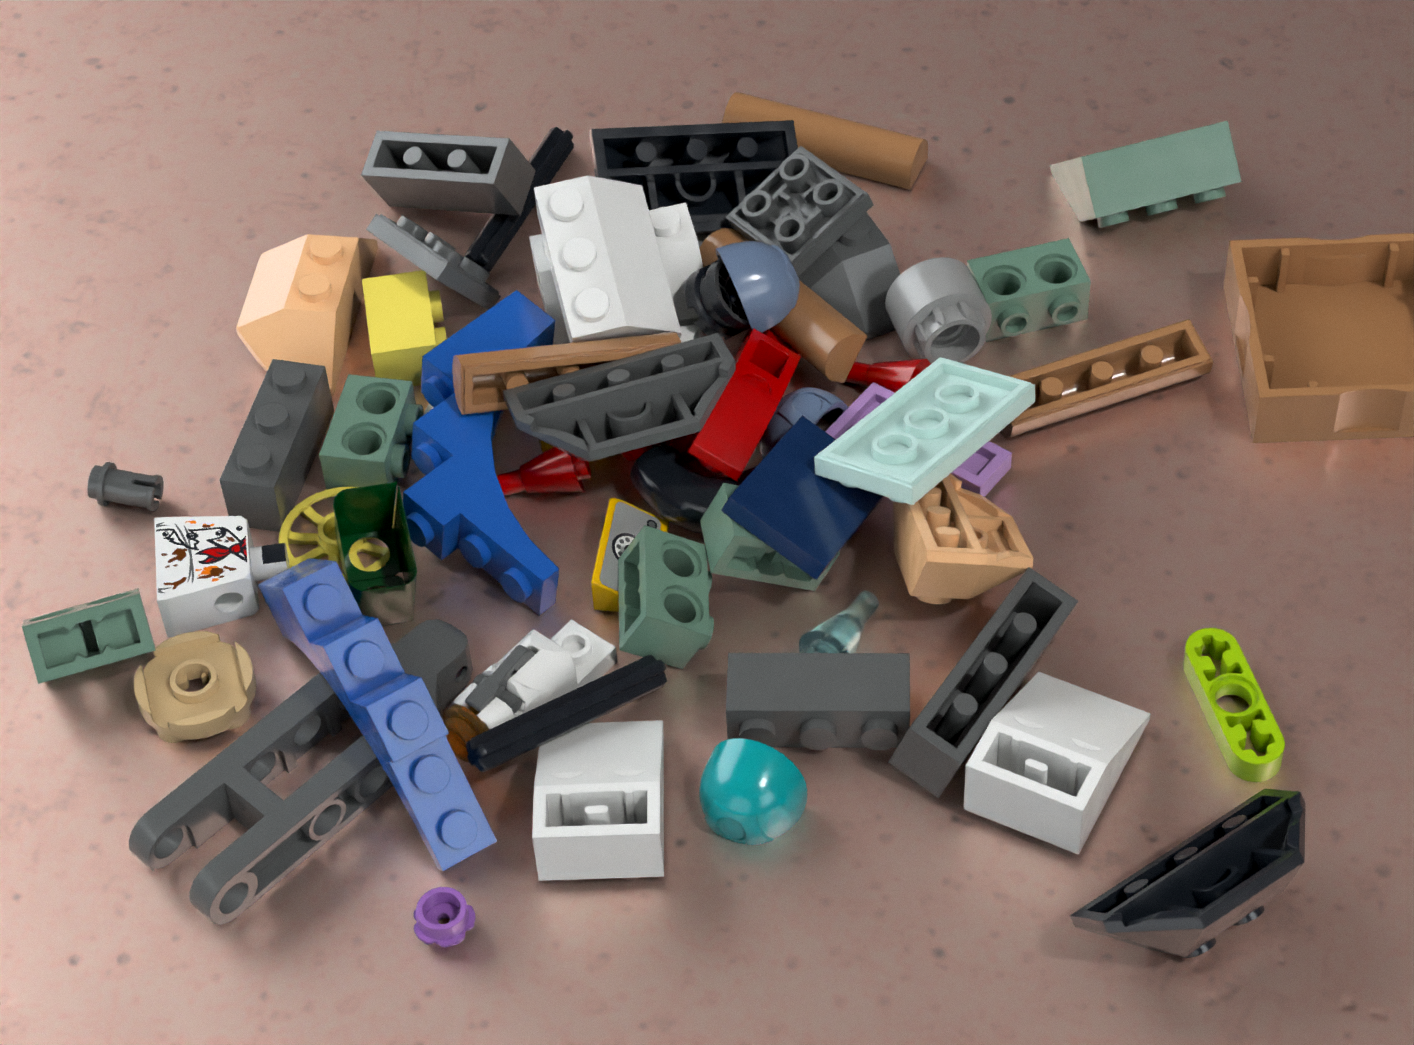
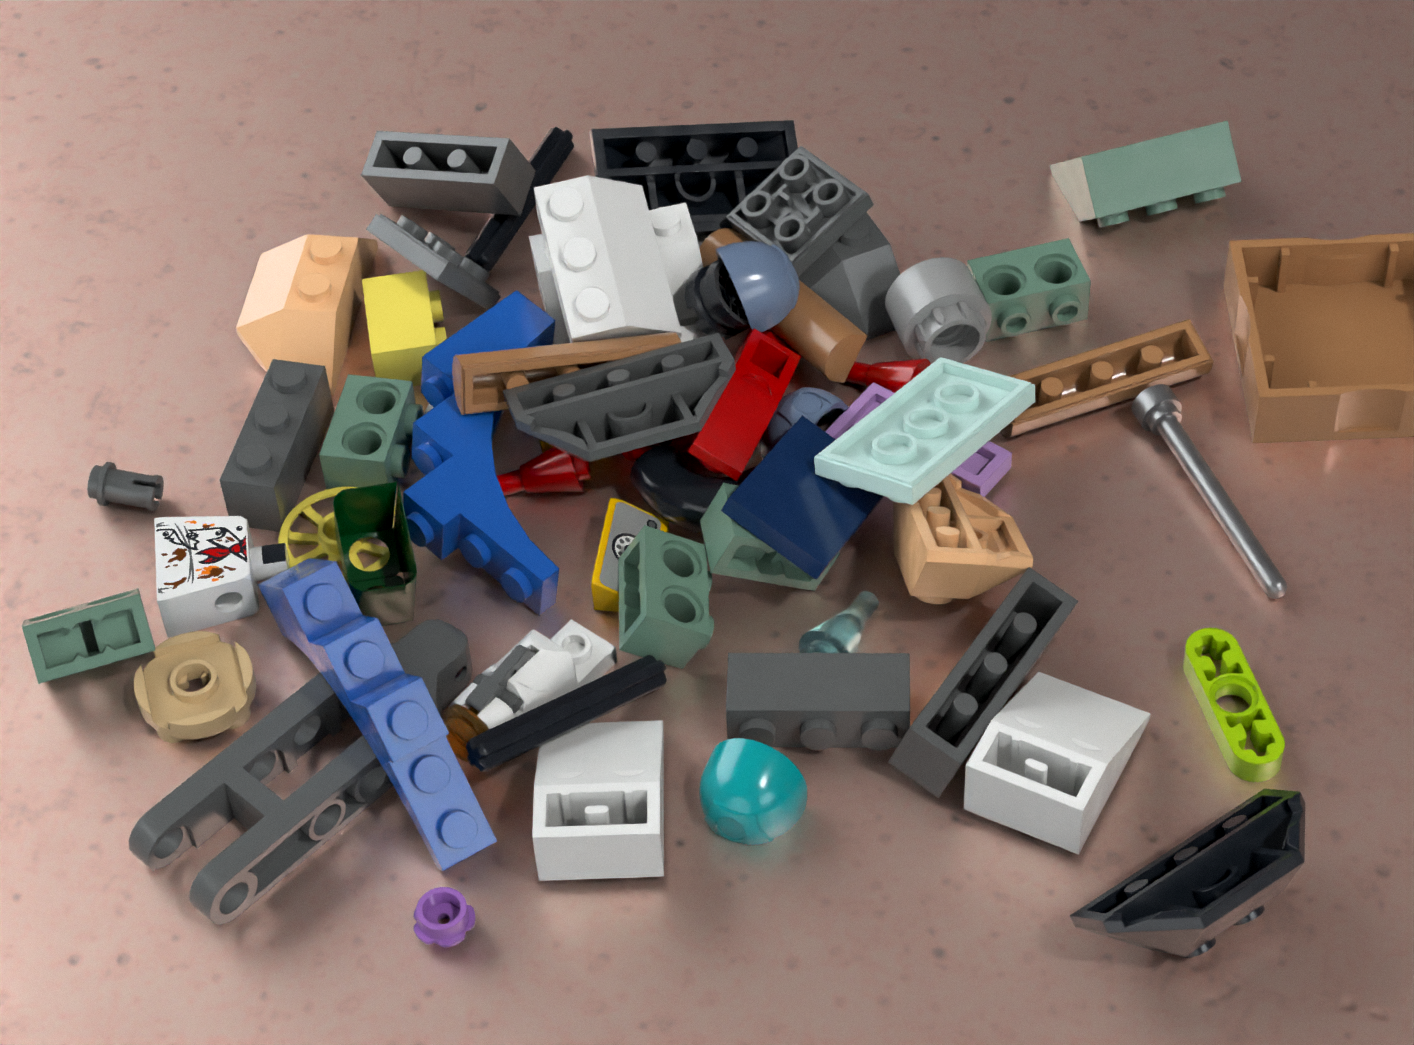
(840, 142): medium nougat brick -> none
(1160, 413): none -> flat silver piece

